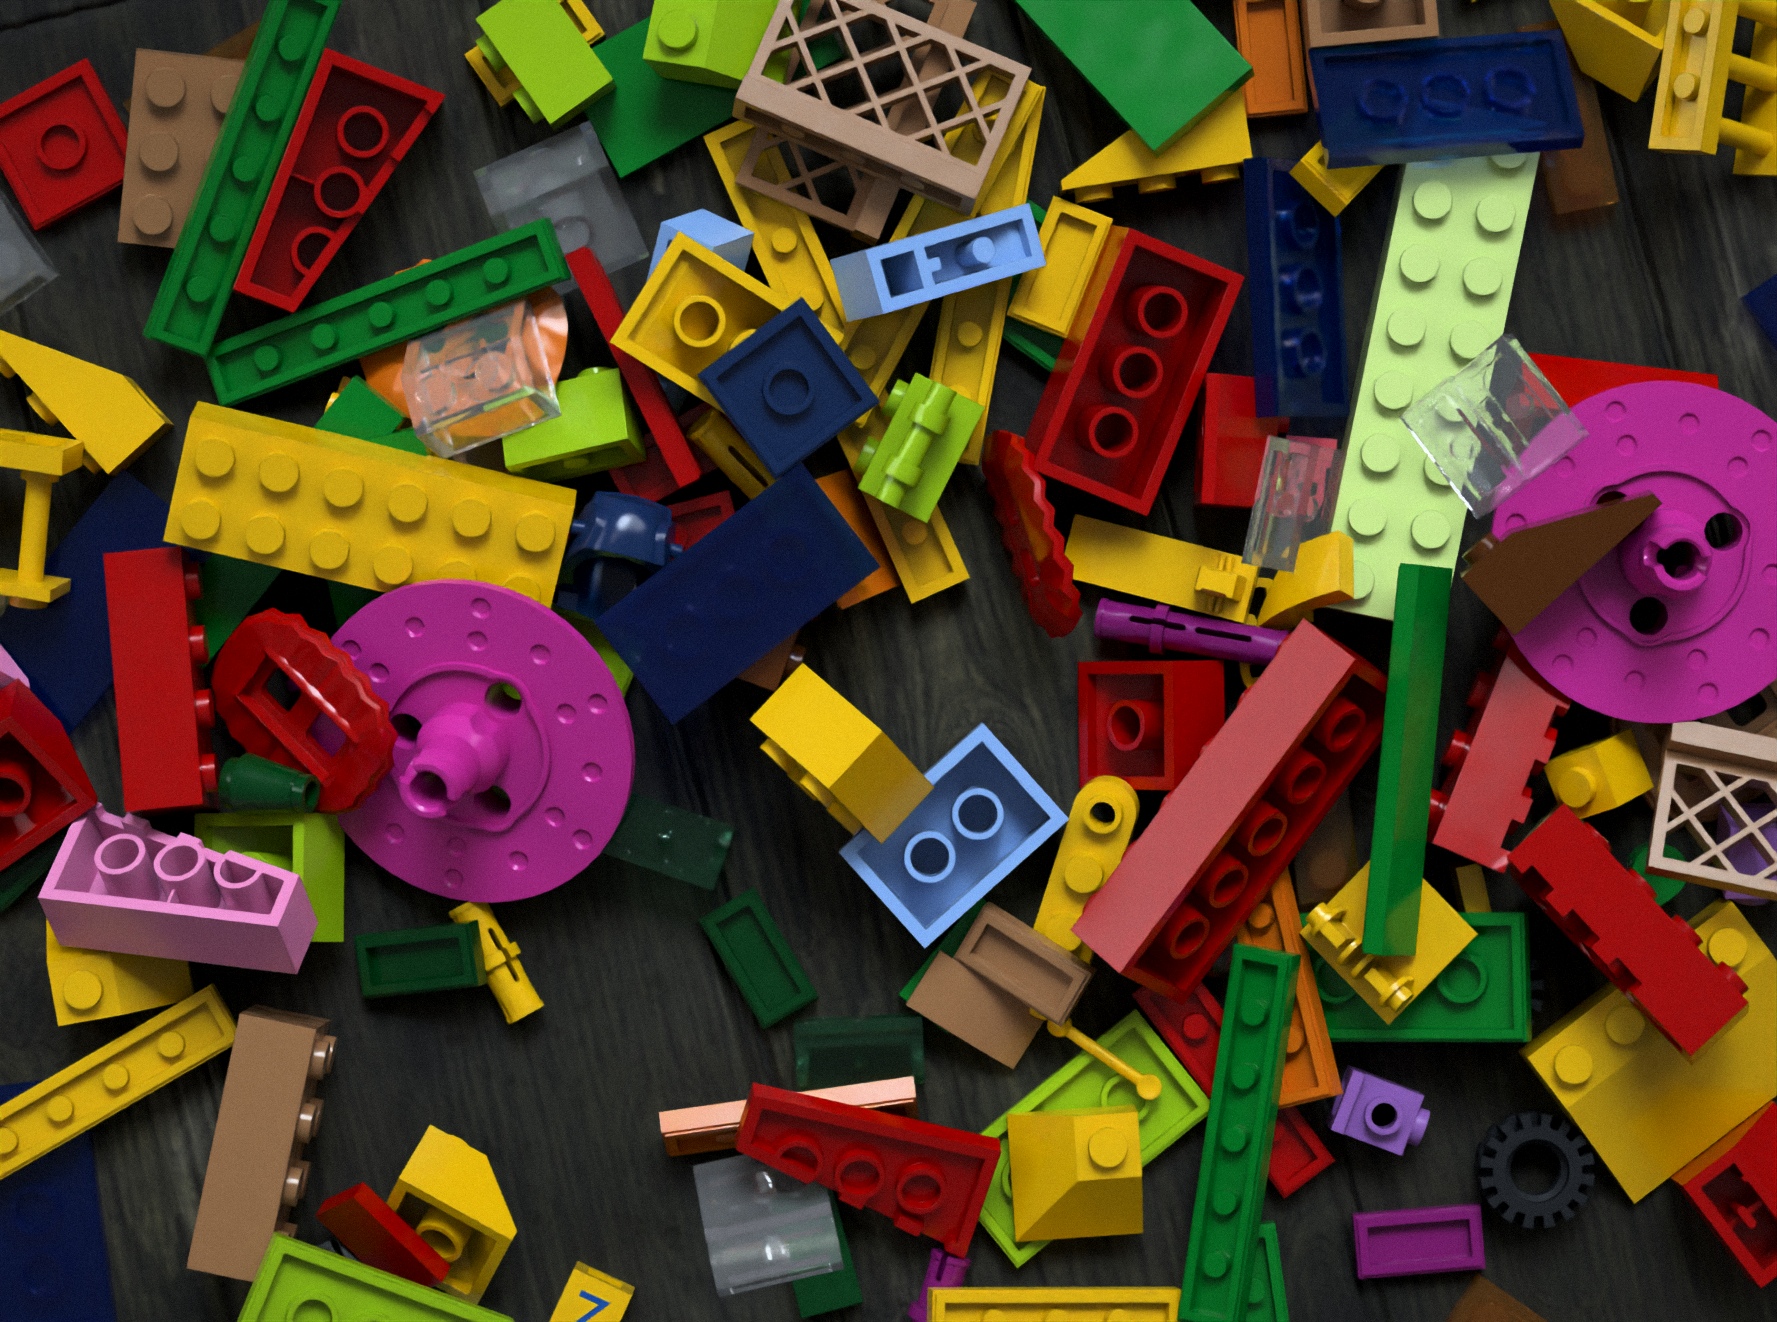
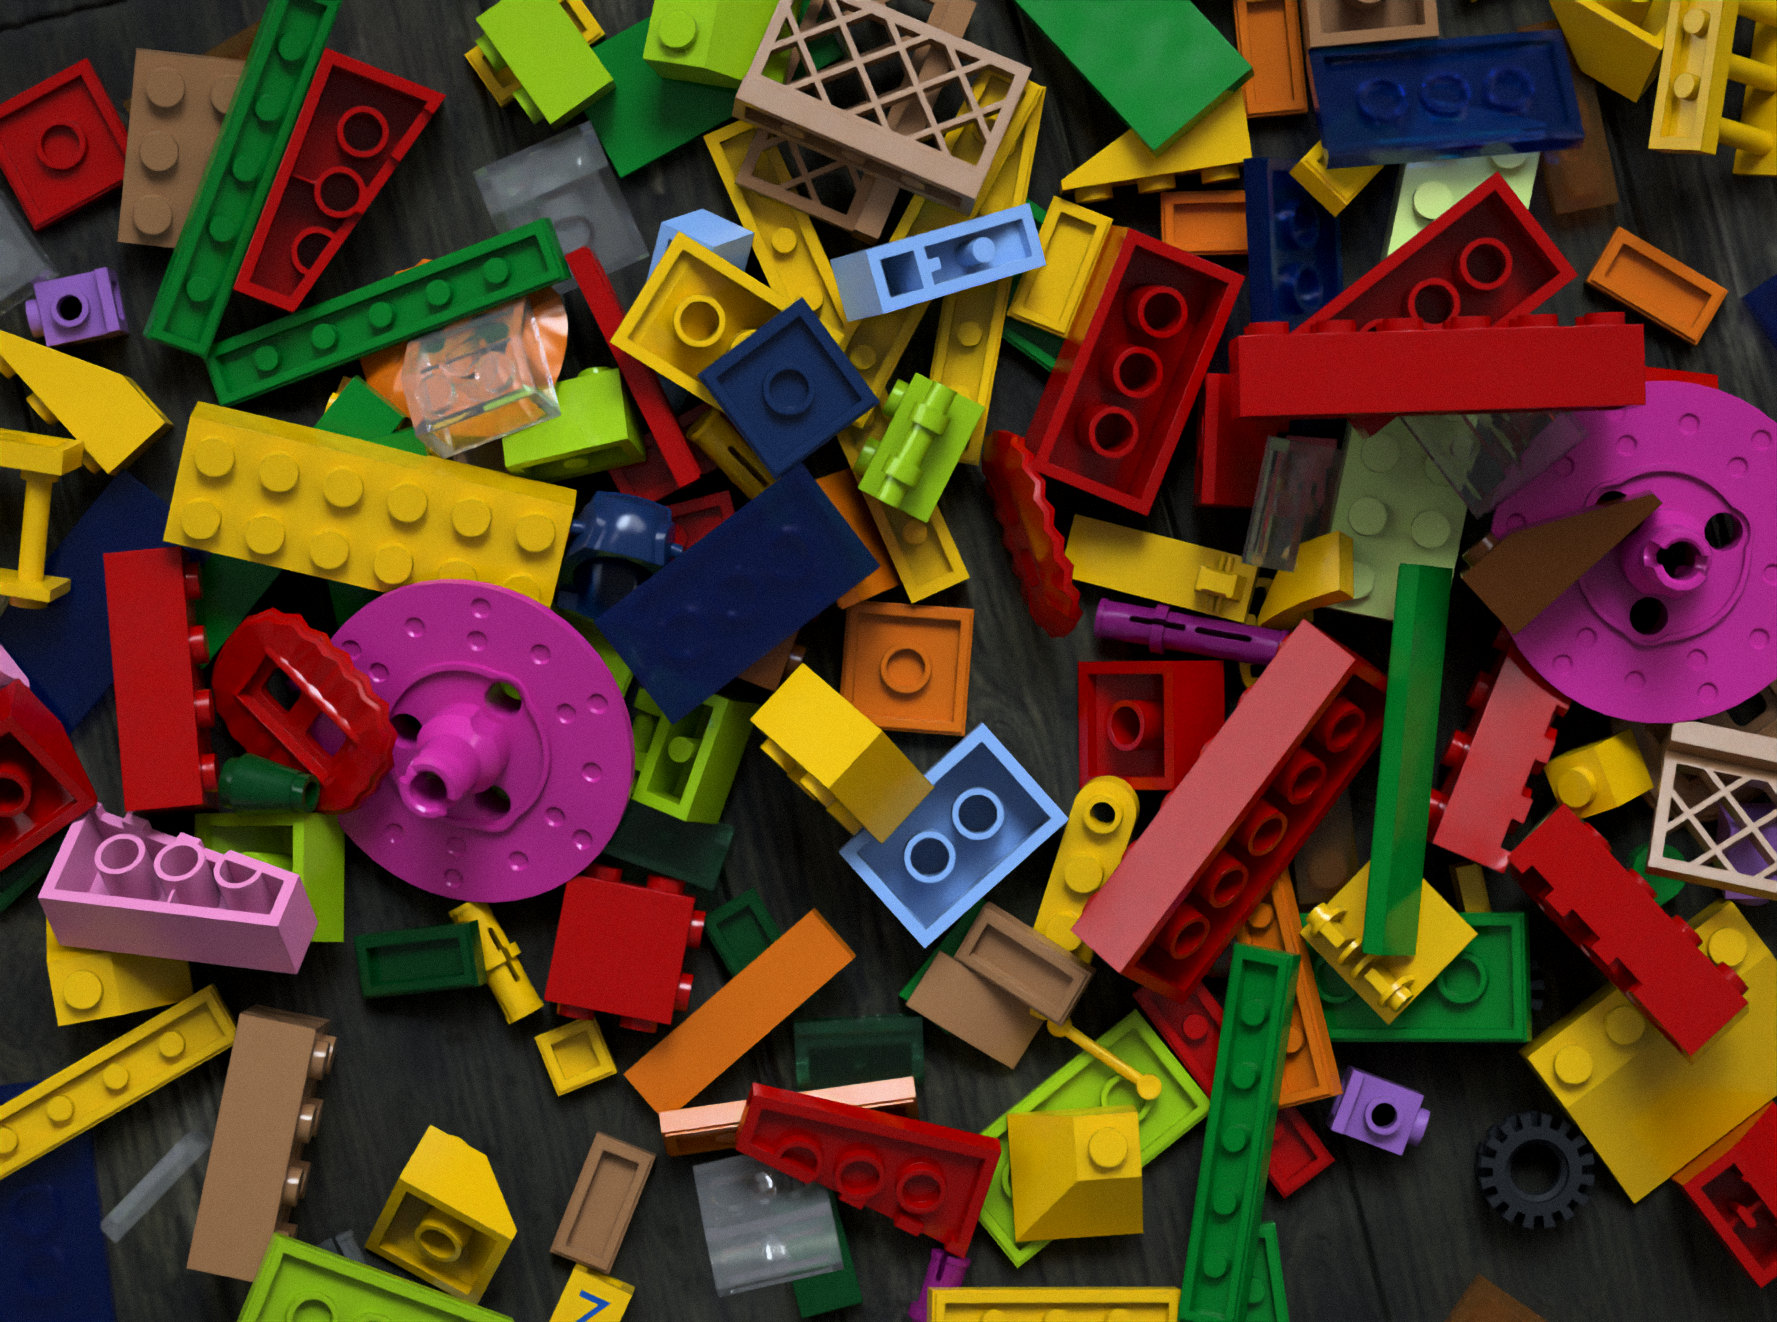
(101, 313): none -> medium lavender brick
(155, 1185): none -> clear tile
(381, 1236): red tile -> none
(576, 1054): none -> yellow tile
(603, 1202): none -> medium nougat tile
(624, 948): none -> red brick
(693, 763): none -> lime brick
(740, 1014): none -> orange tile
(908, 665): none -> orange tile
(1205, 222): none -> orange tile
(1418, 1240): magenta tile -> none
(1437, 372): none -> red brick
(1469, 261): none -> red brick
(1656, 286): none -> orange tile

